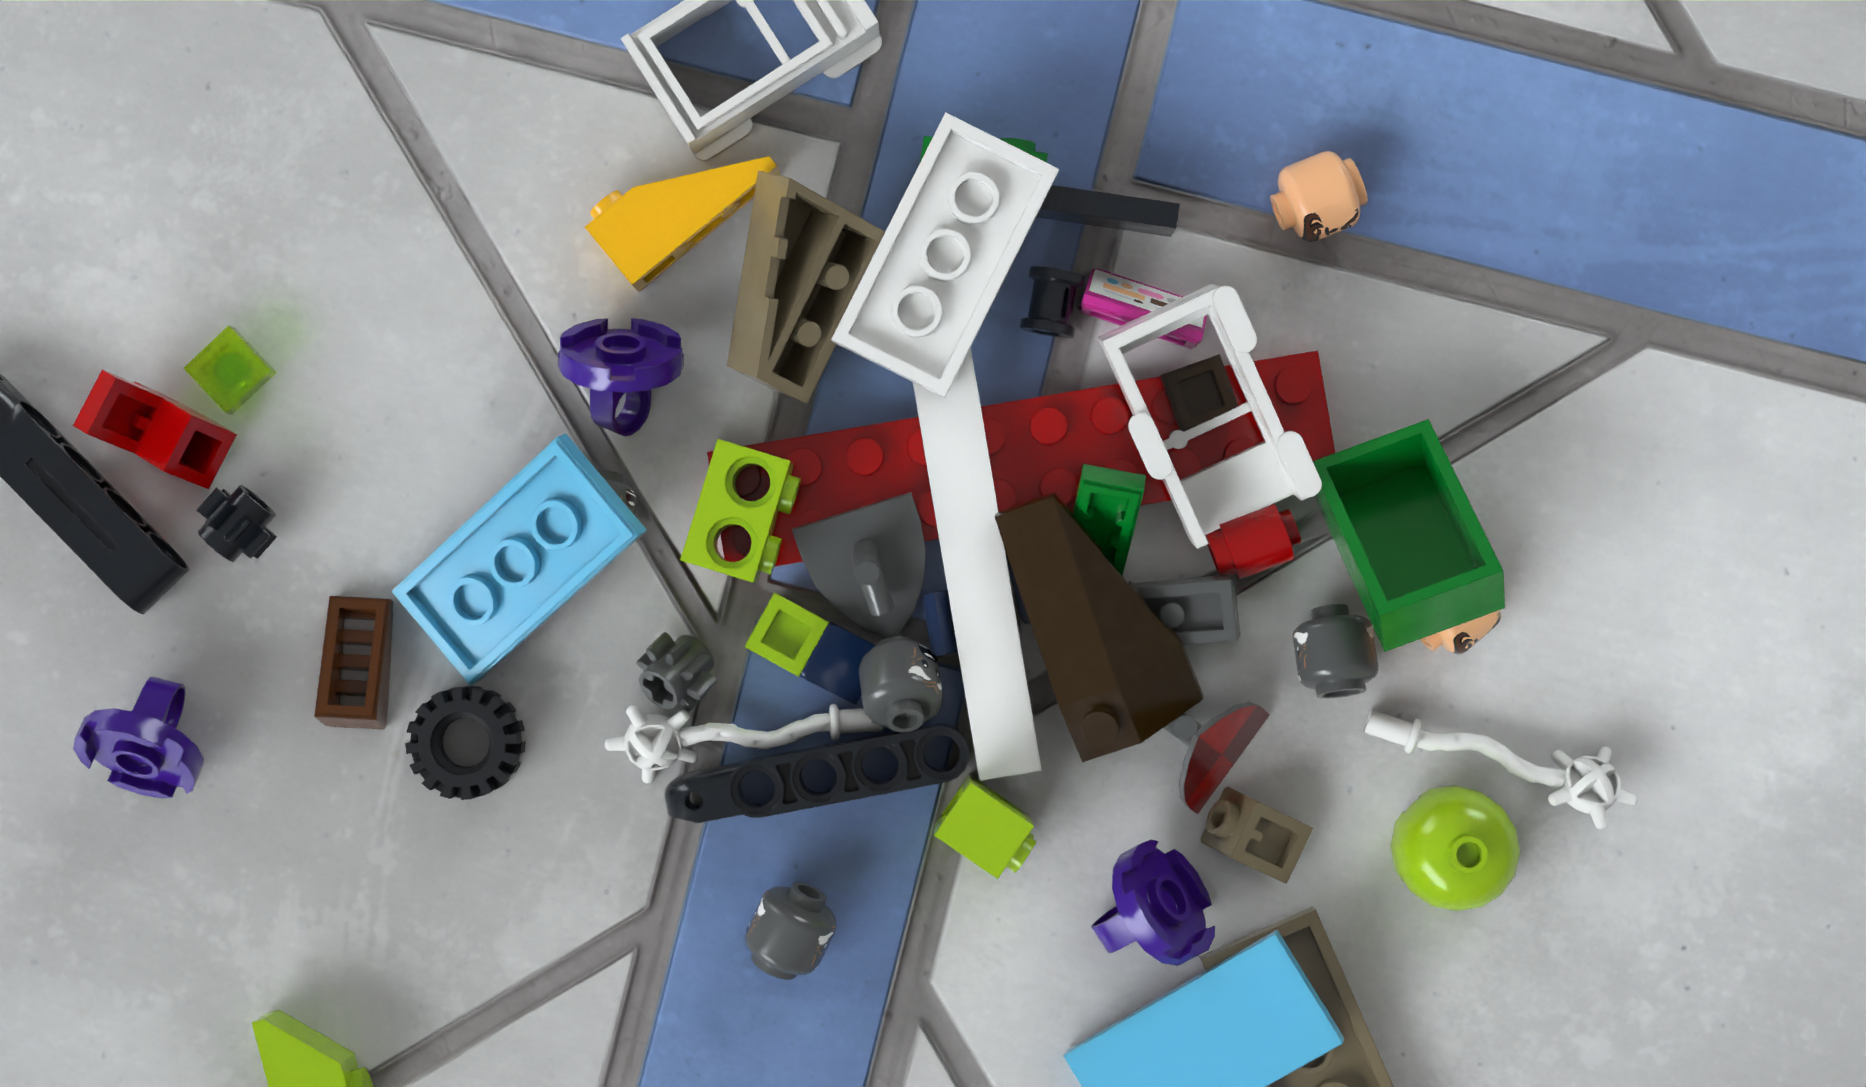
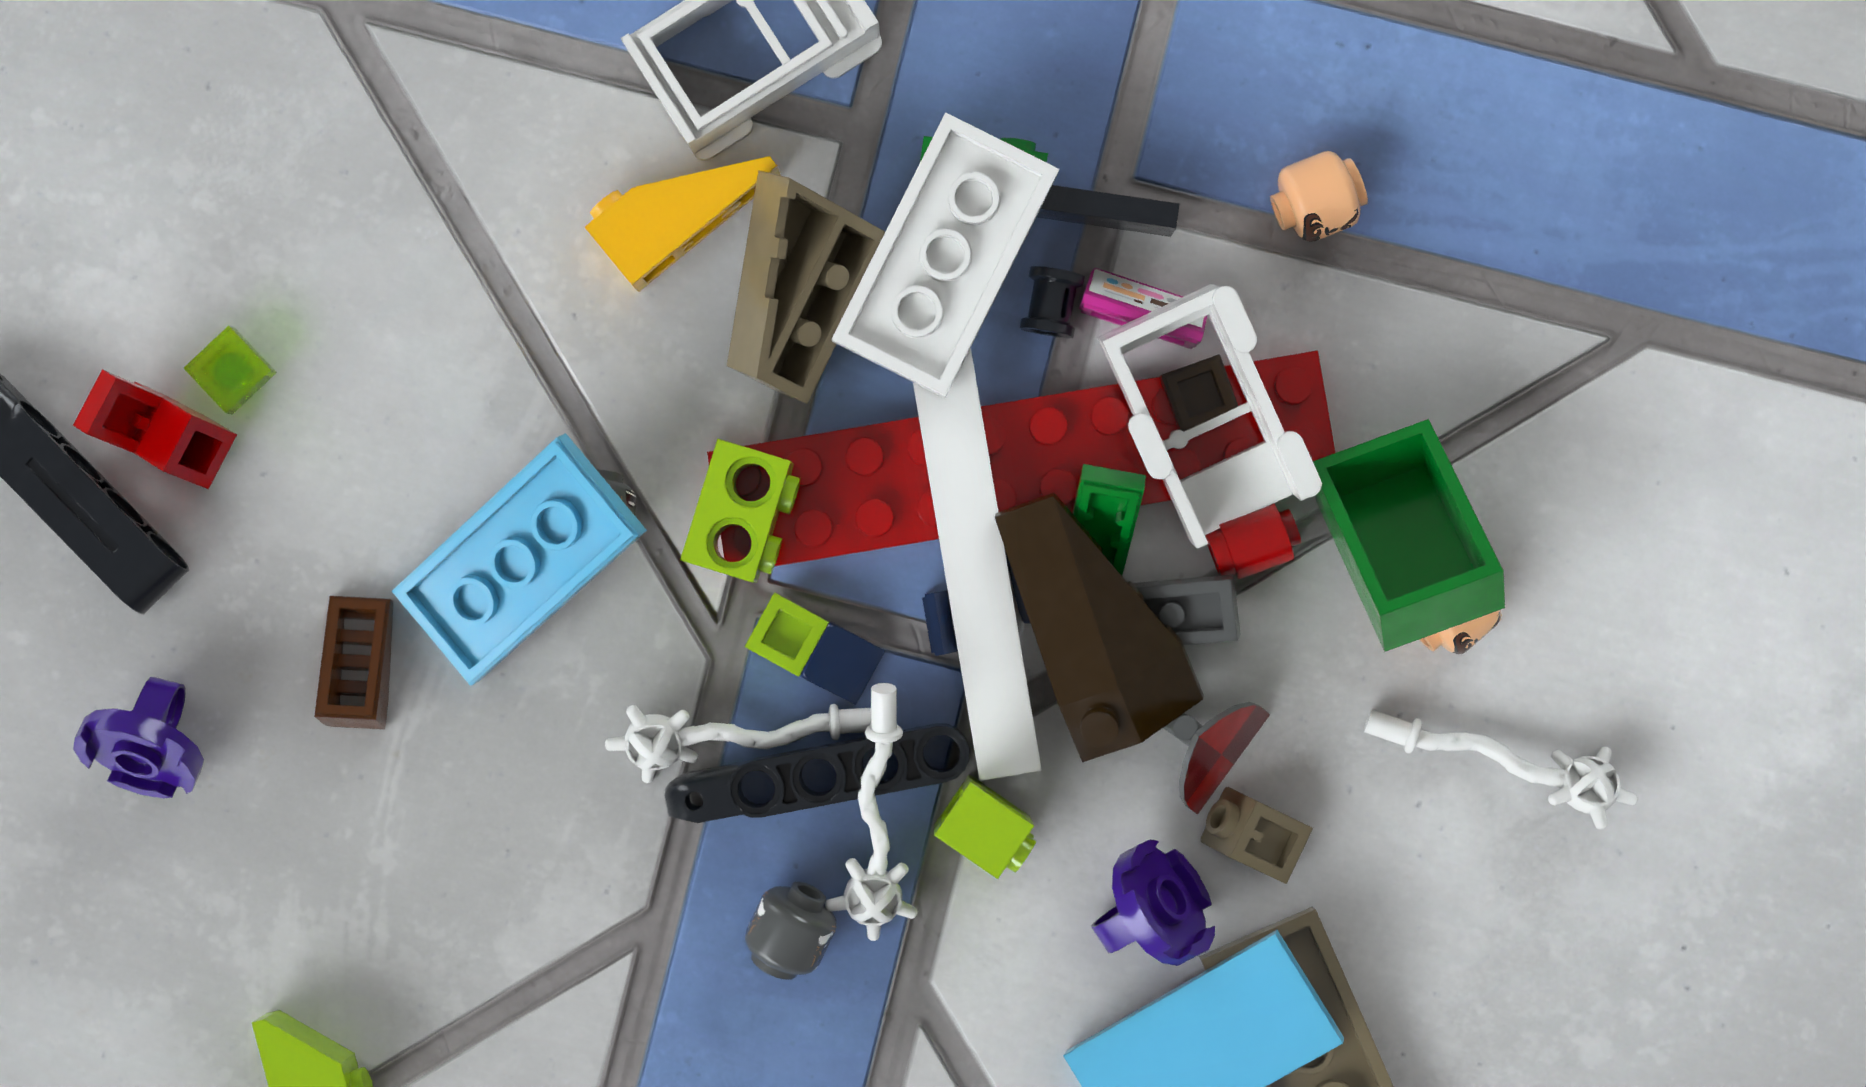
(236, 523): black gear -> none
(428, 749): black tyre -> none
(620, 363): dark purple tile -> none
(676, 671): dark grey gear -> none
(868, 562): dark grey shield -> none
(873, 893): none -> white piece
(900, 684): dark grey head -> none
(1335, 652): dark grey head -> none
(1455, 848): lime cylinder -> none

